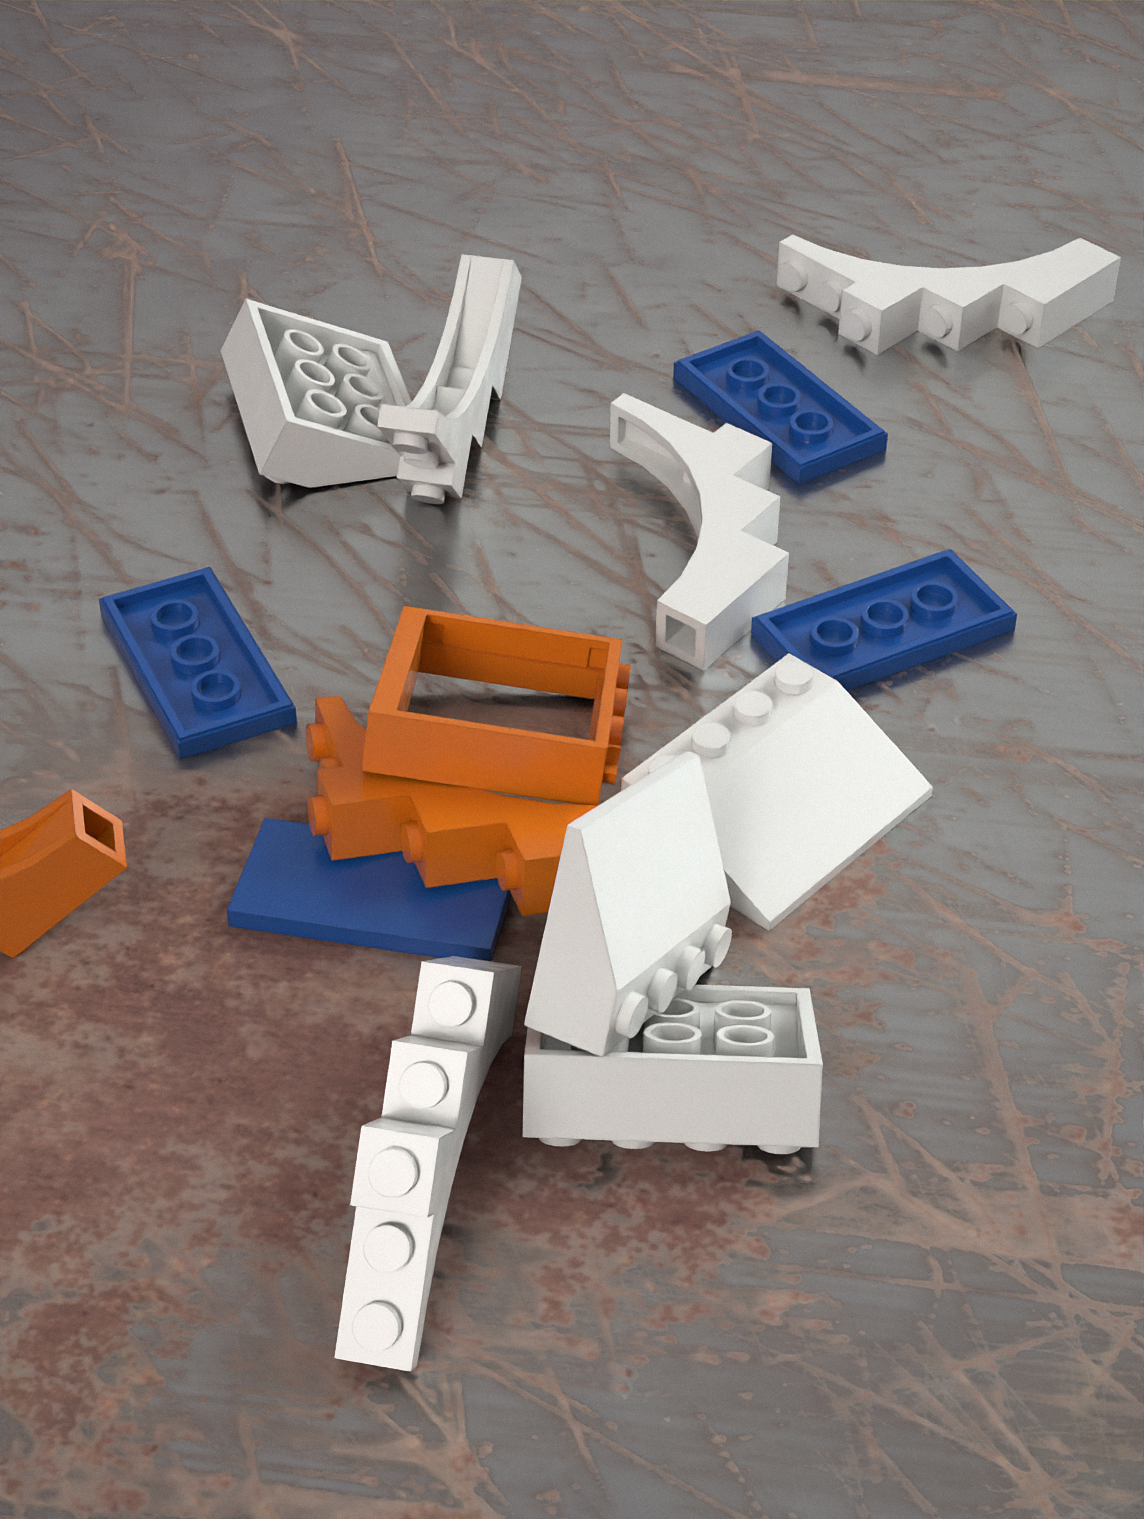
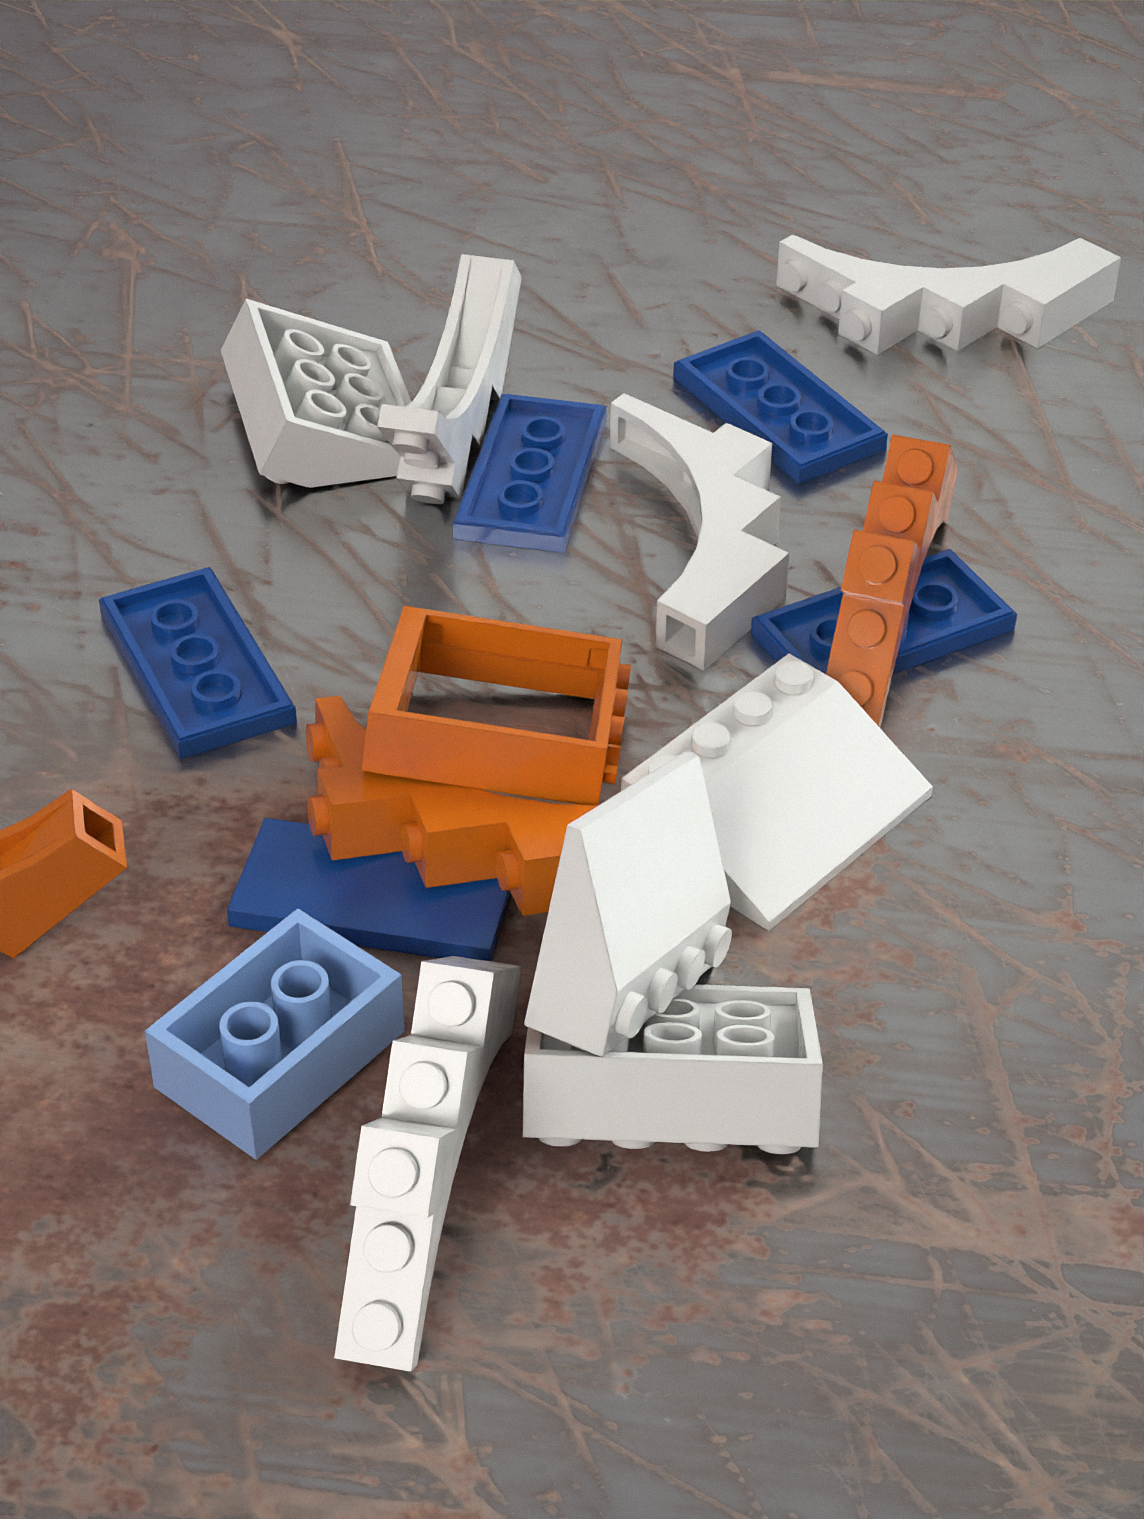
(276, 1032): none -> light blue brick
(531, 473): none -> blue tile
(886, 566): none -> orange arch

